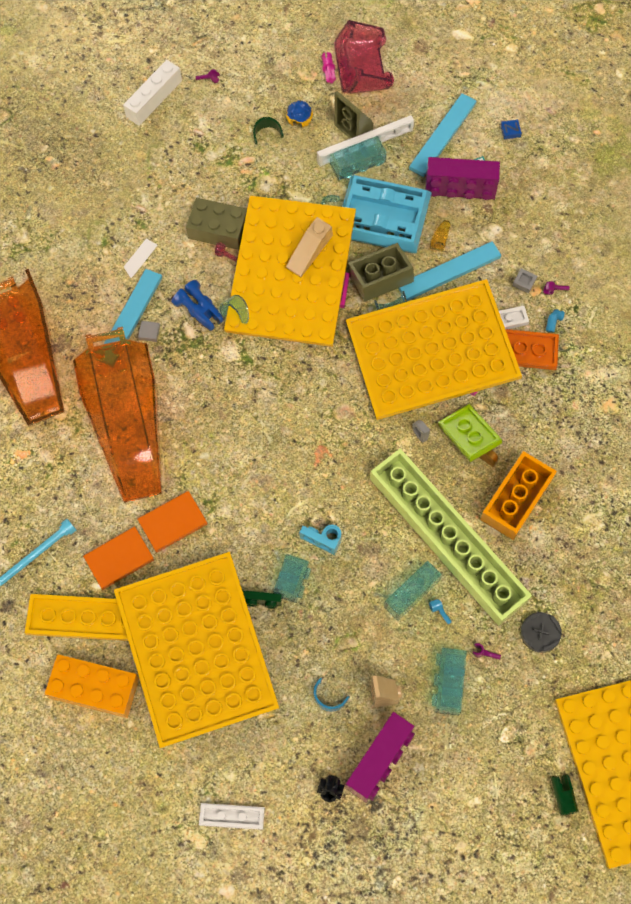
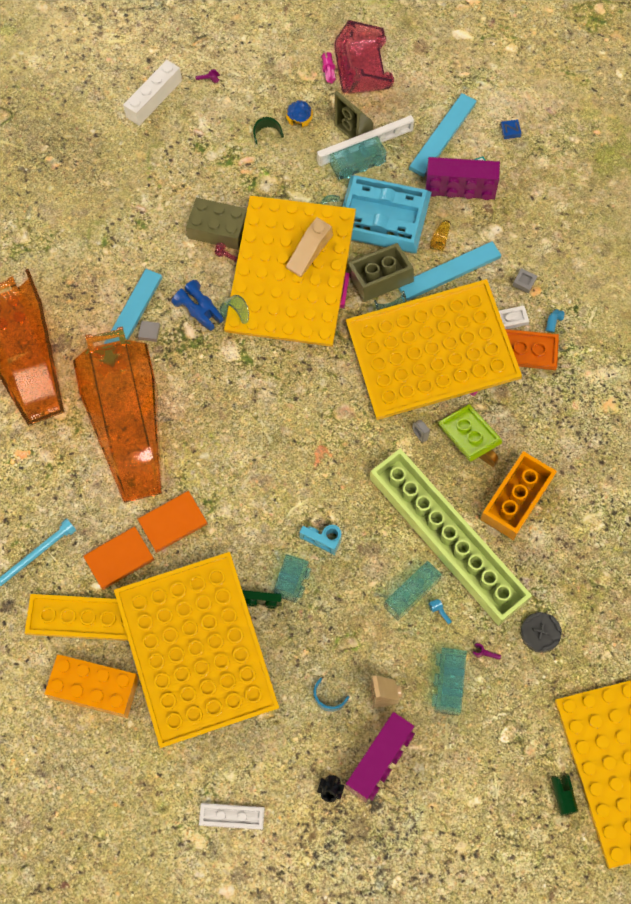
(139, 257): white sticker -> none
(550, 287): magenta hand -> none

